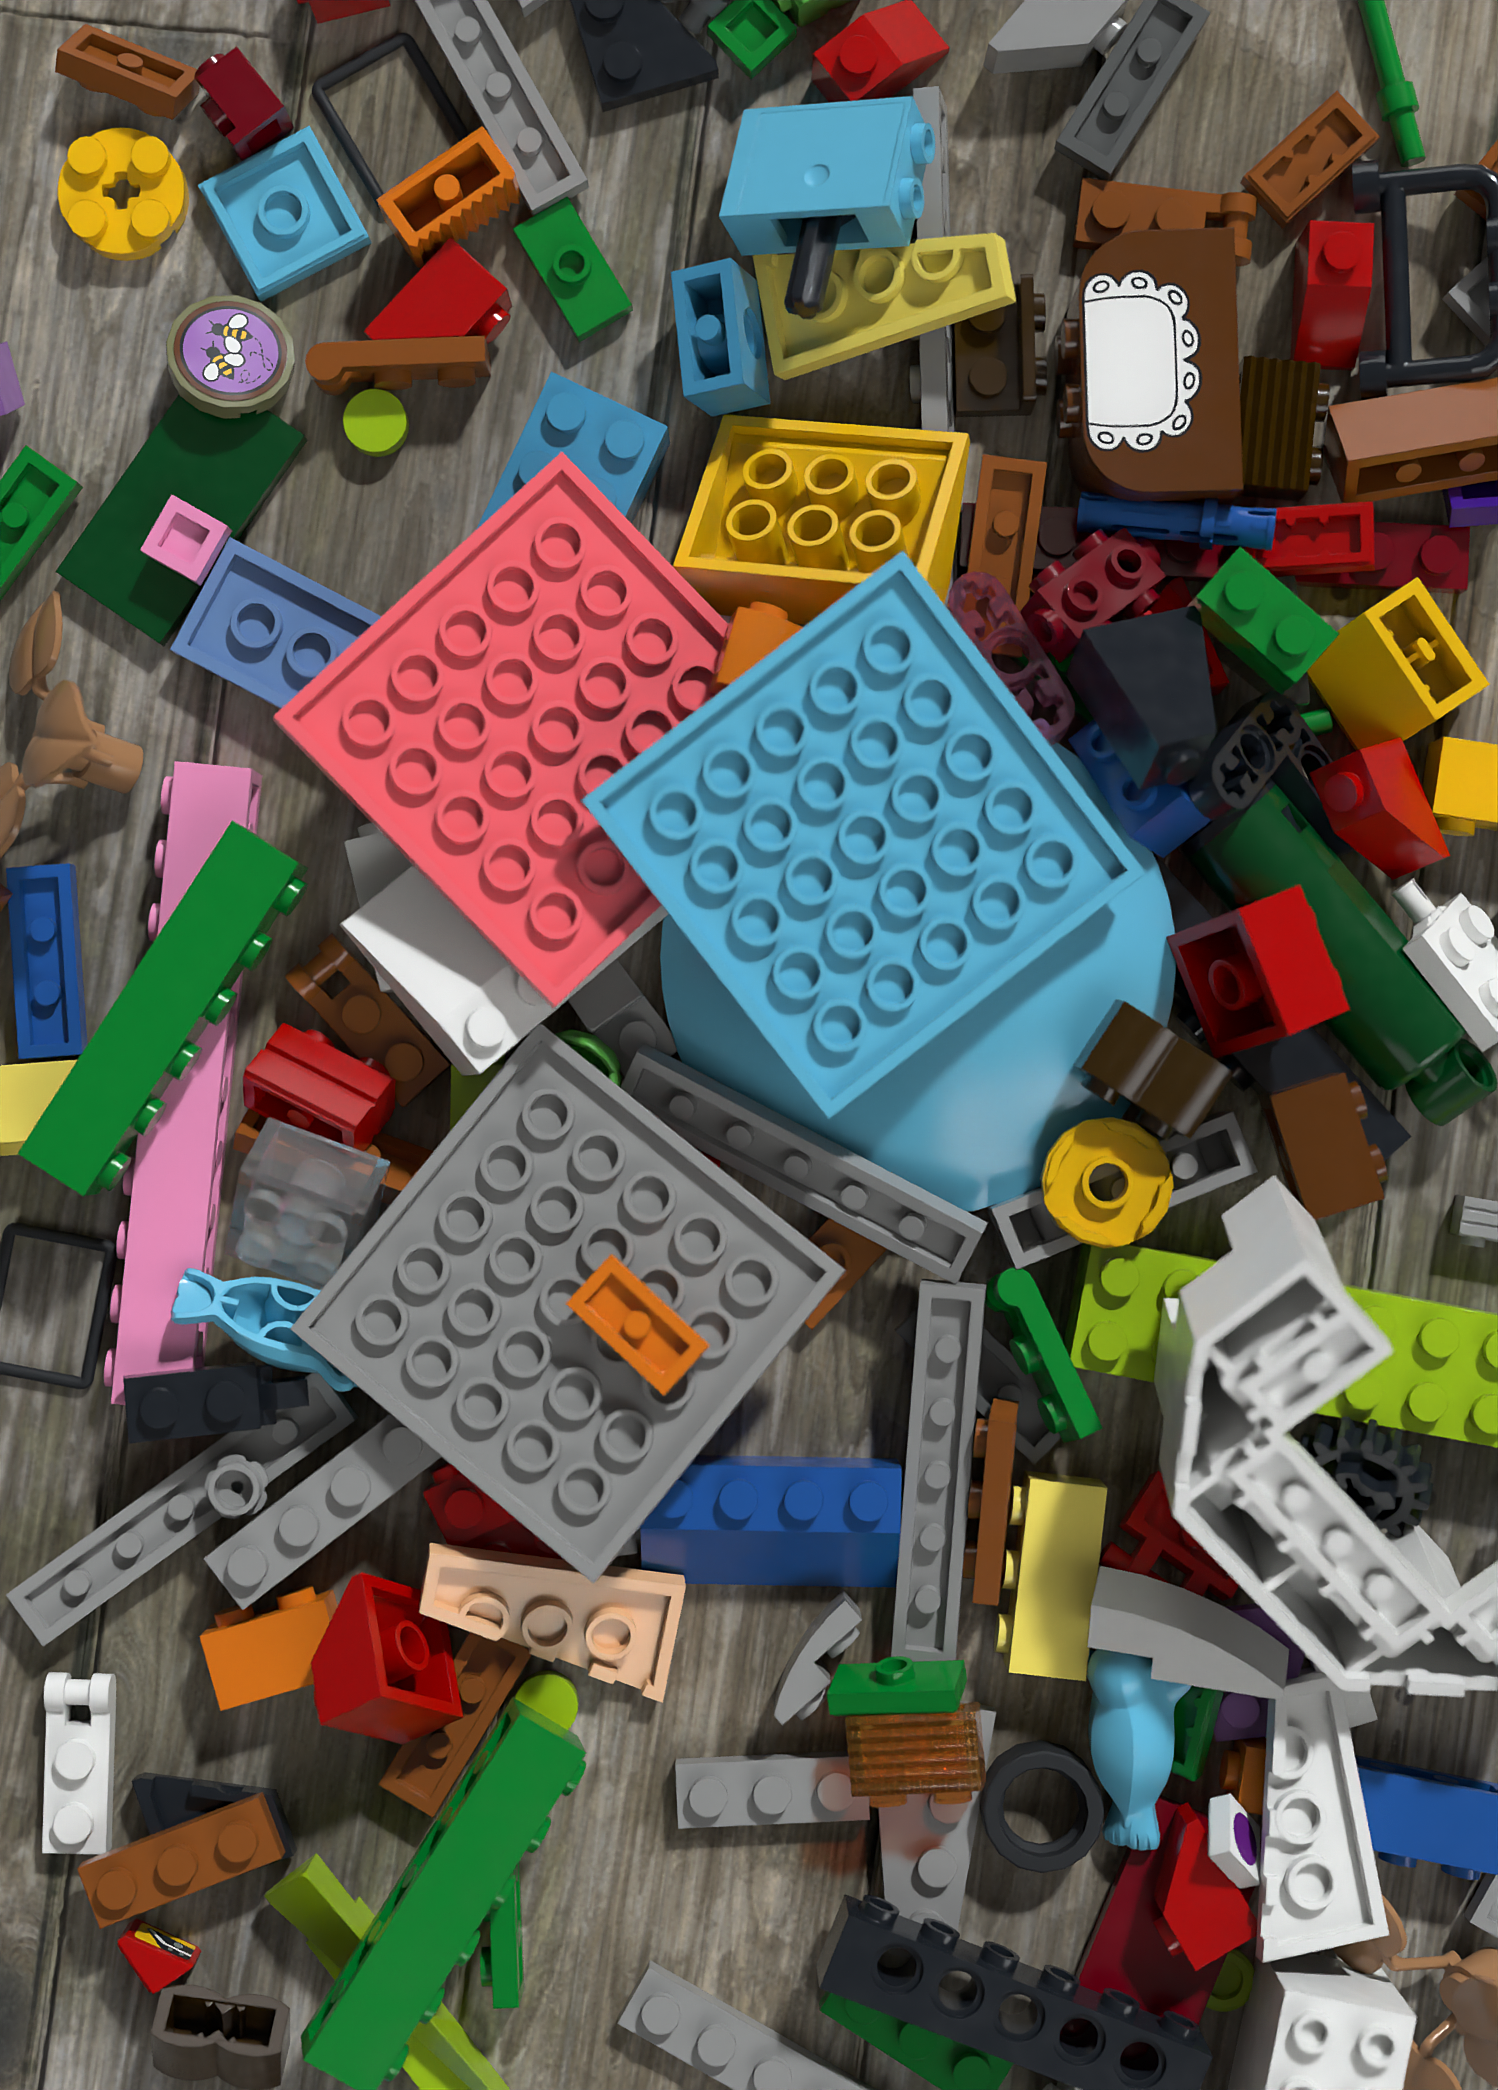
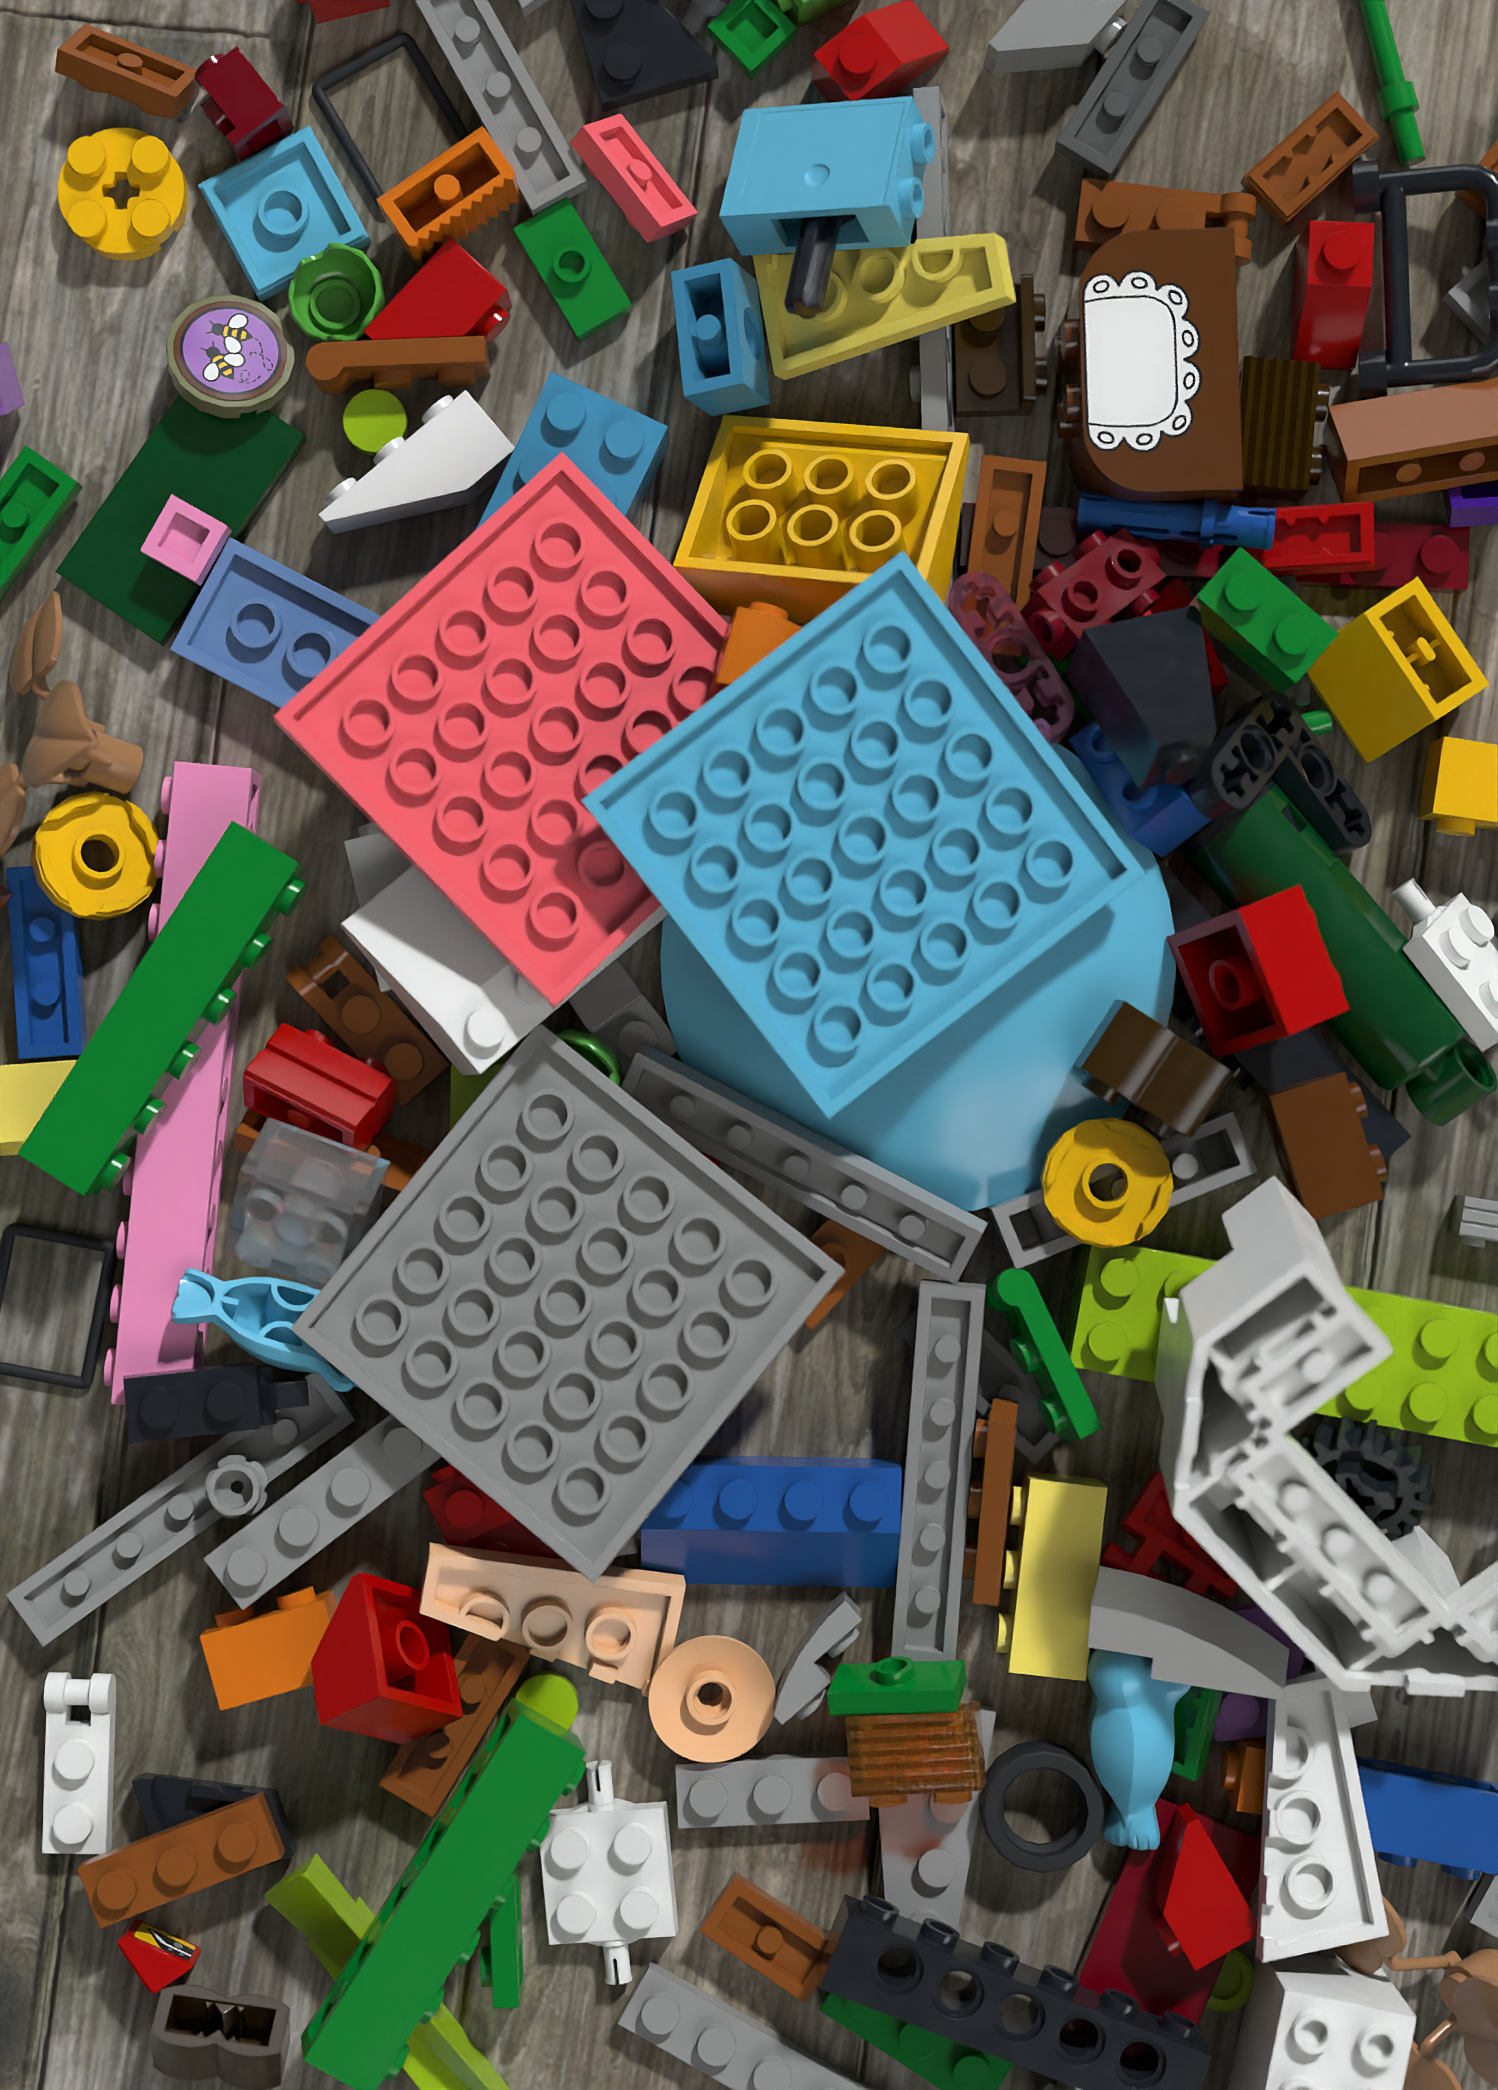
(66, 877): none -> yellow tile
(335, 294): none -> bright green hair
(435, 469): none -> white slope
(608, 1873): none -> white plate
(633, 178): none -> coral plate
(638, 1324): orange plate -> none
(718, 1727): none -> light nougat dish
(766, 1936): none -> dark orange plate
(1234, 1841): tile -> none
(1381, 808): red slope -> none

